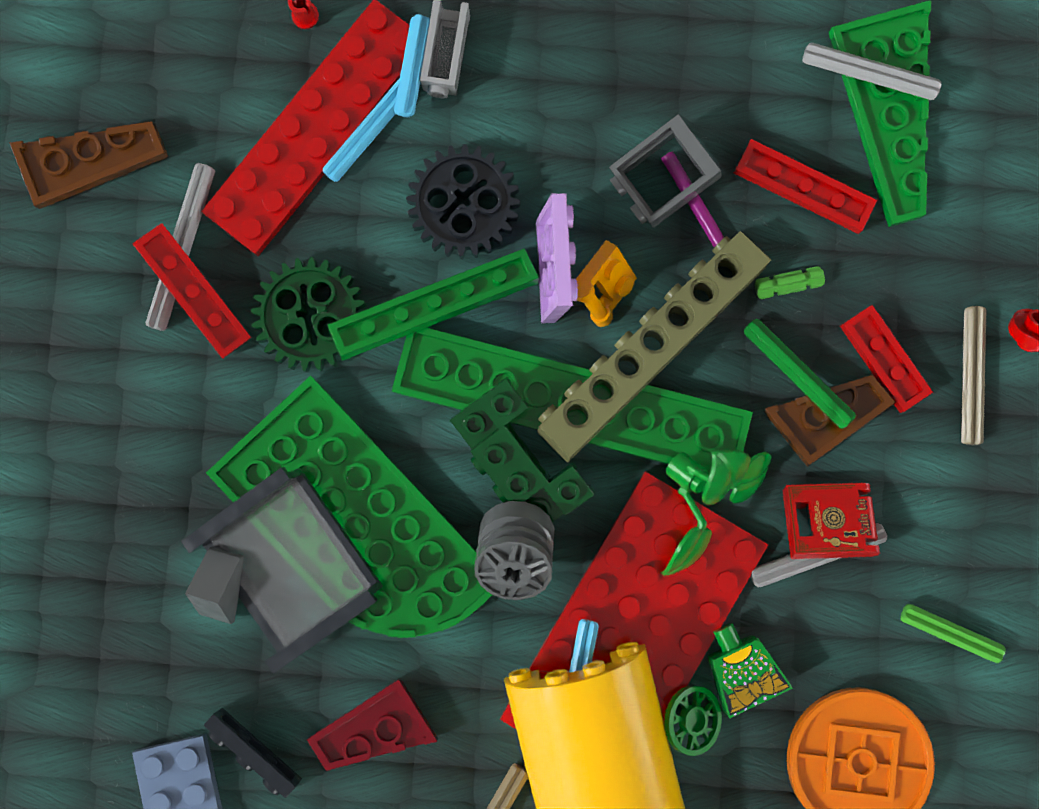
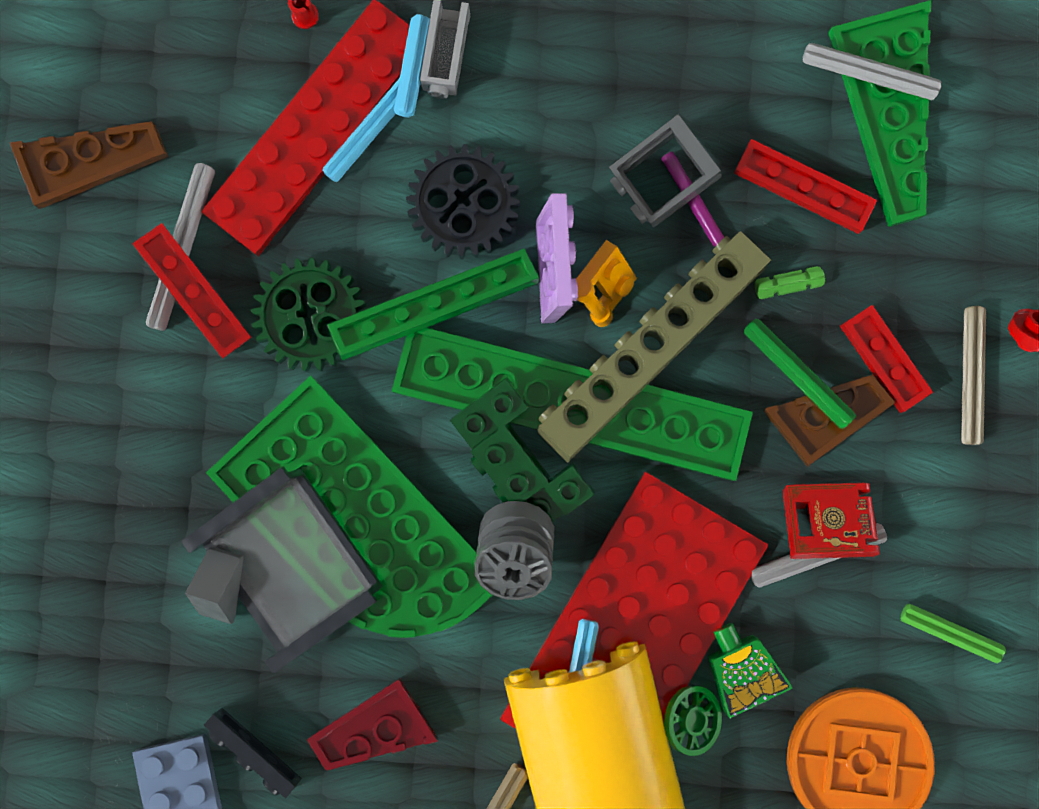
(729, 471): green plant -> none

